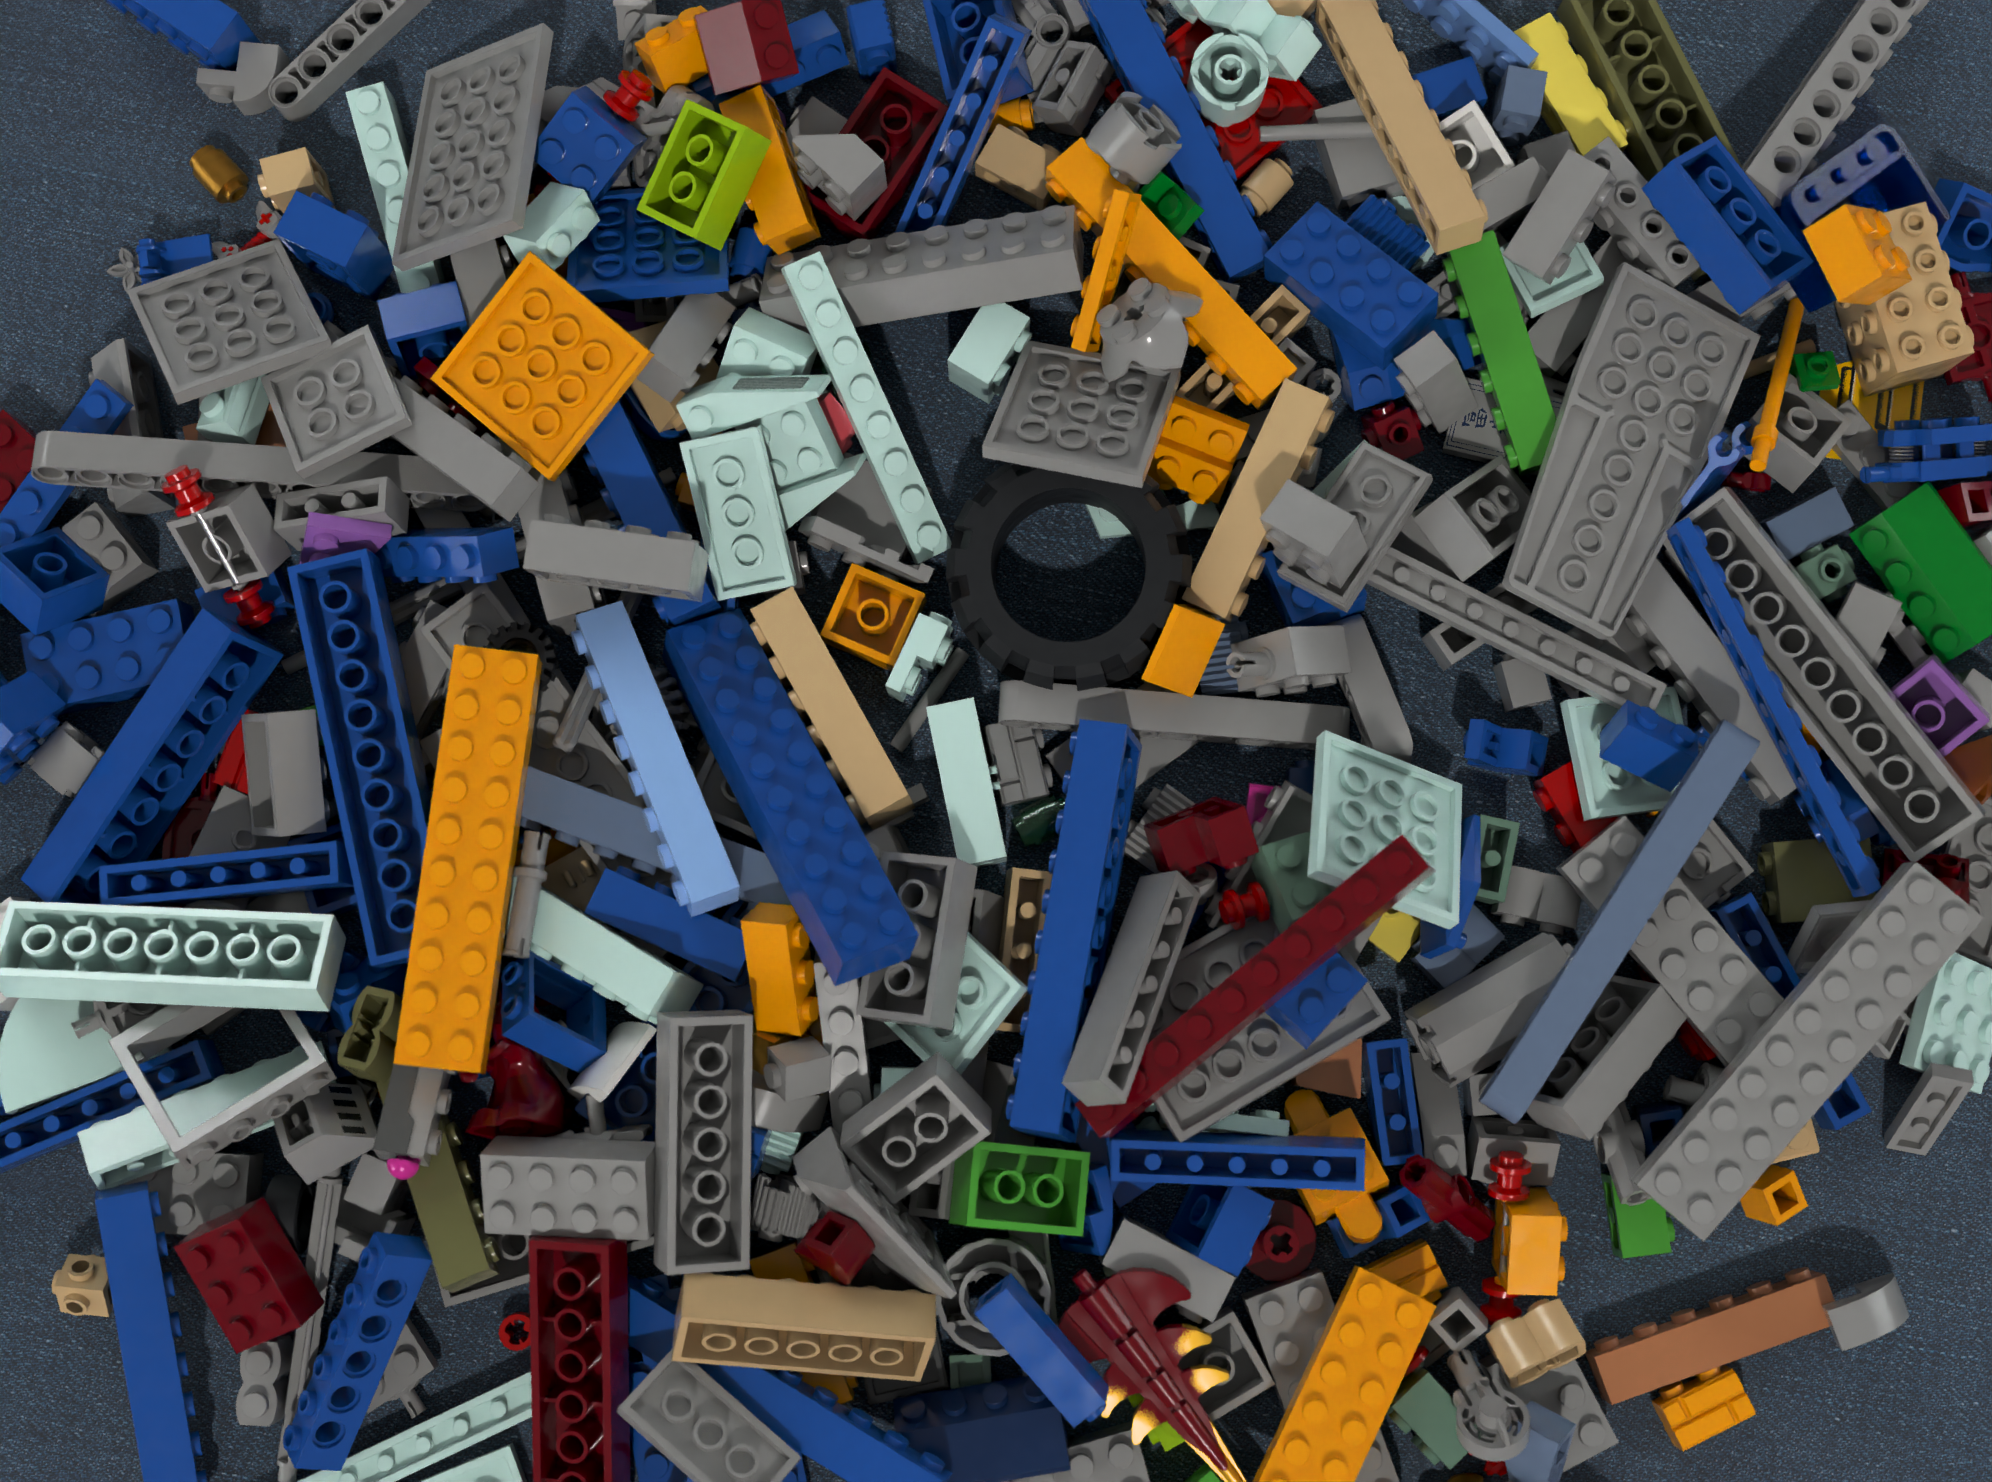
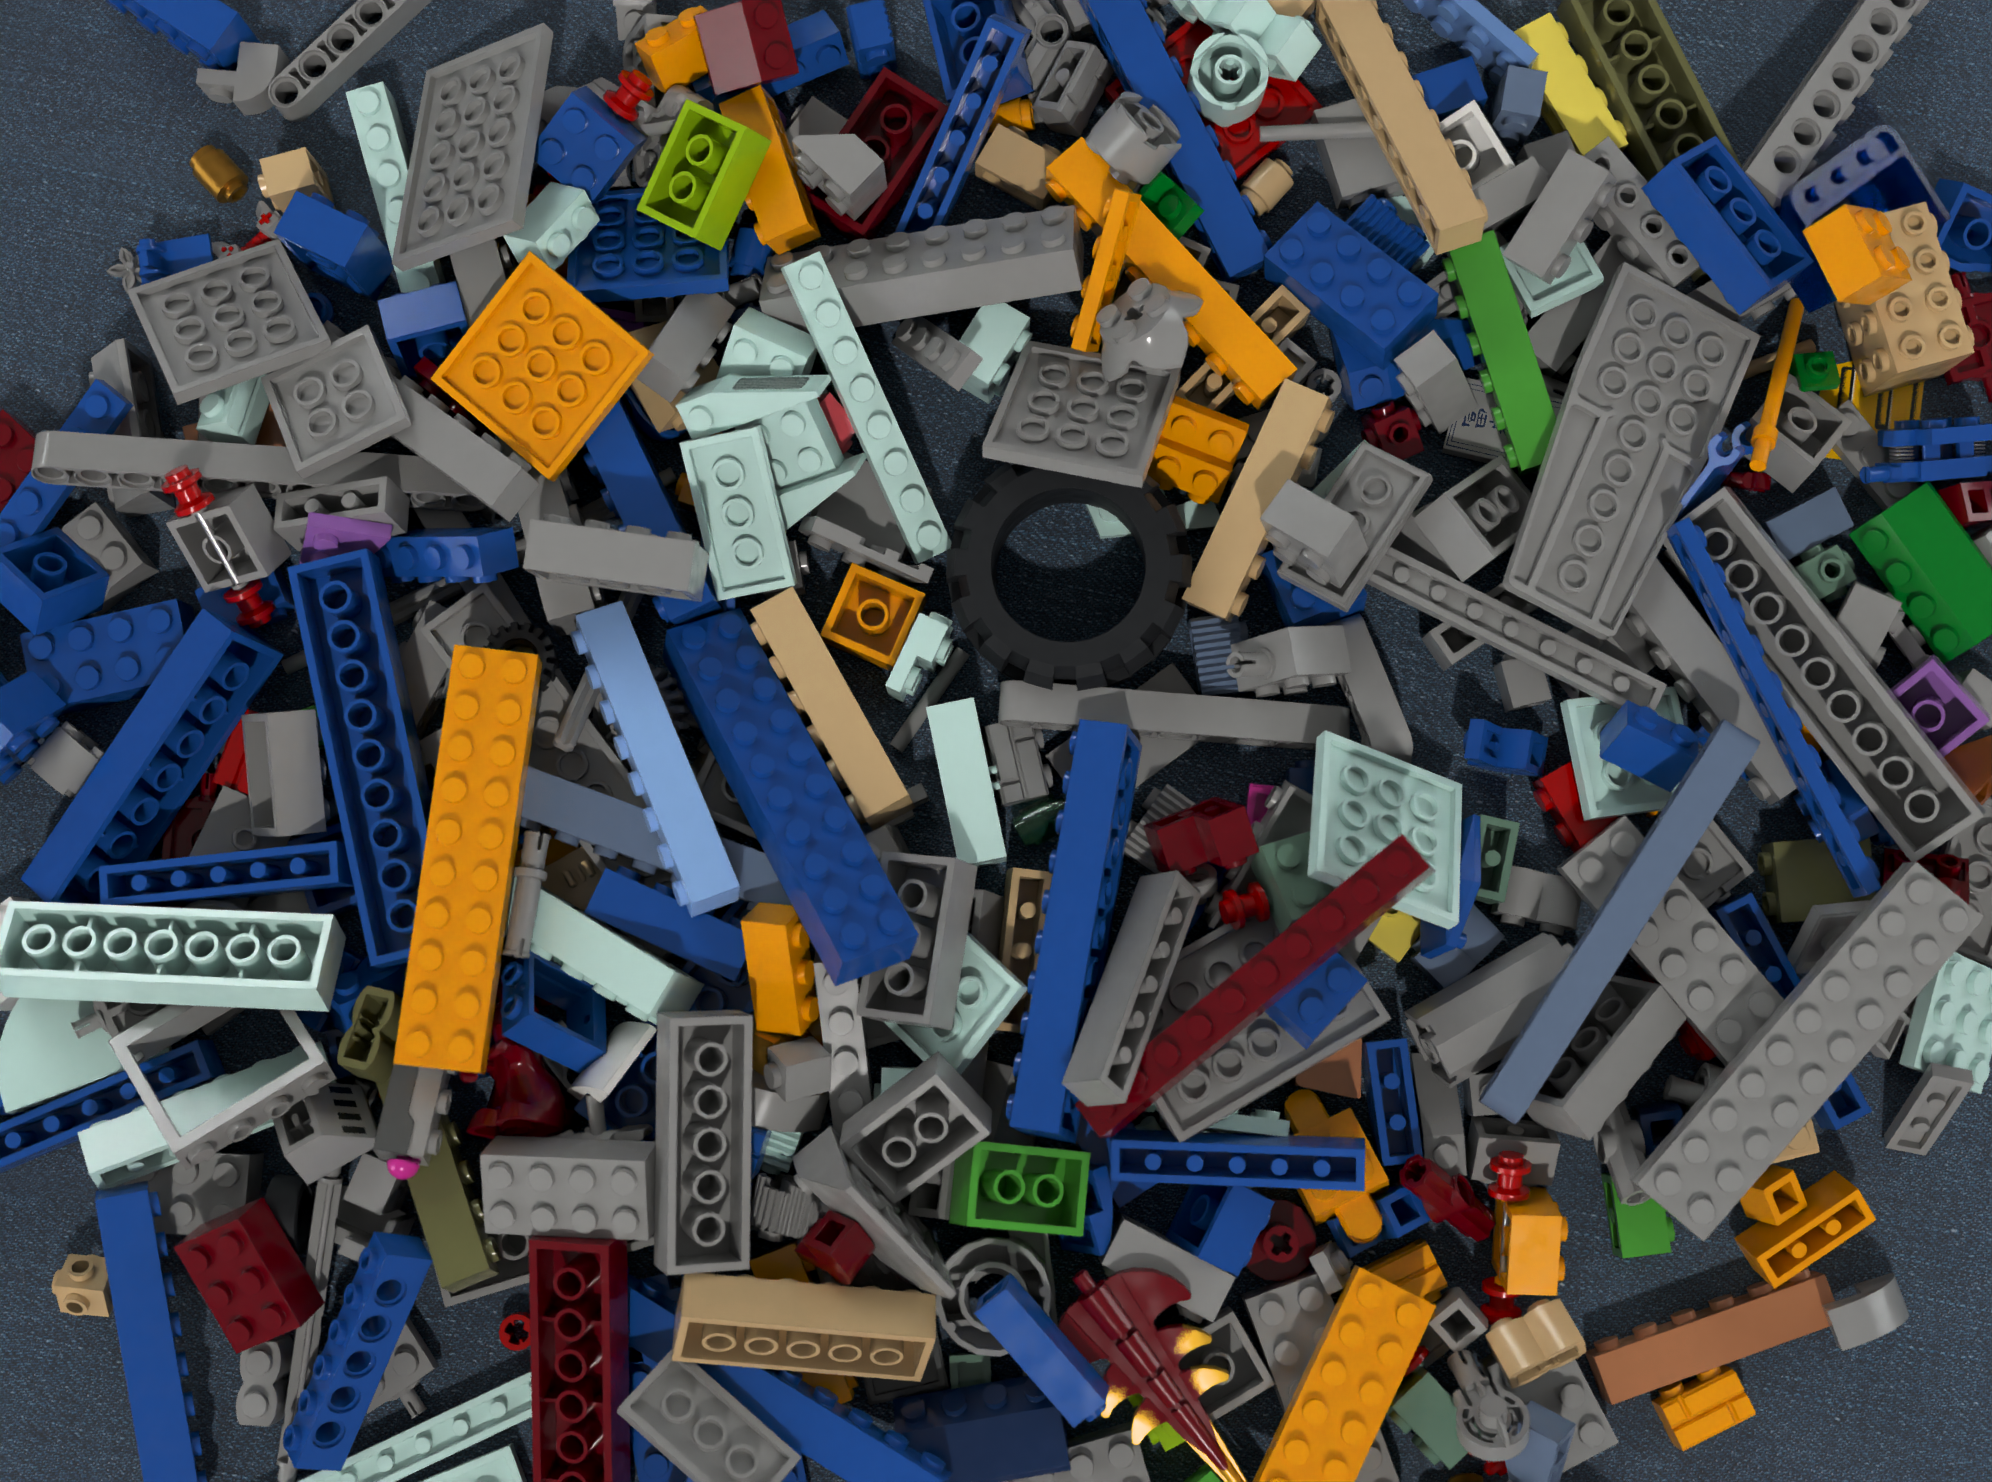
(936, 351): none -> light grey plate
(1183, 649): light orange slope -> none
(1331, 1266): none -> light grey plate
(1832, 1217): none -> light orange brick

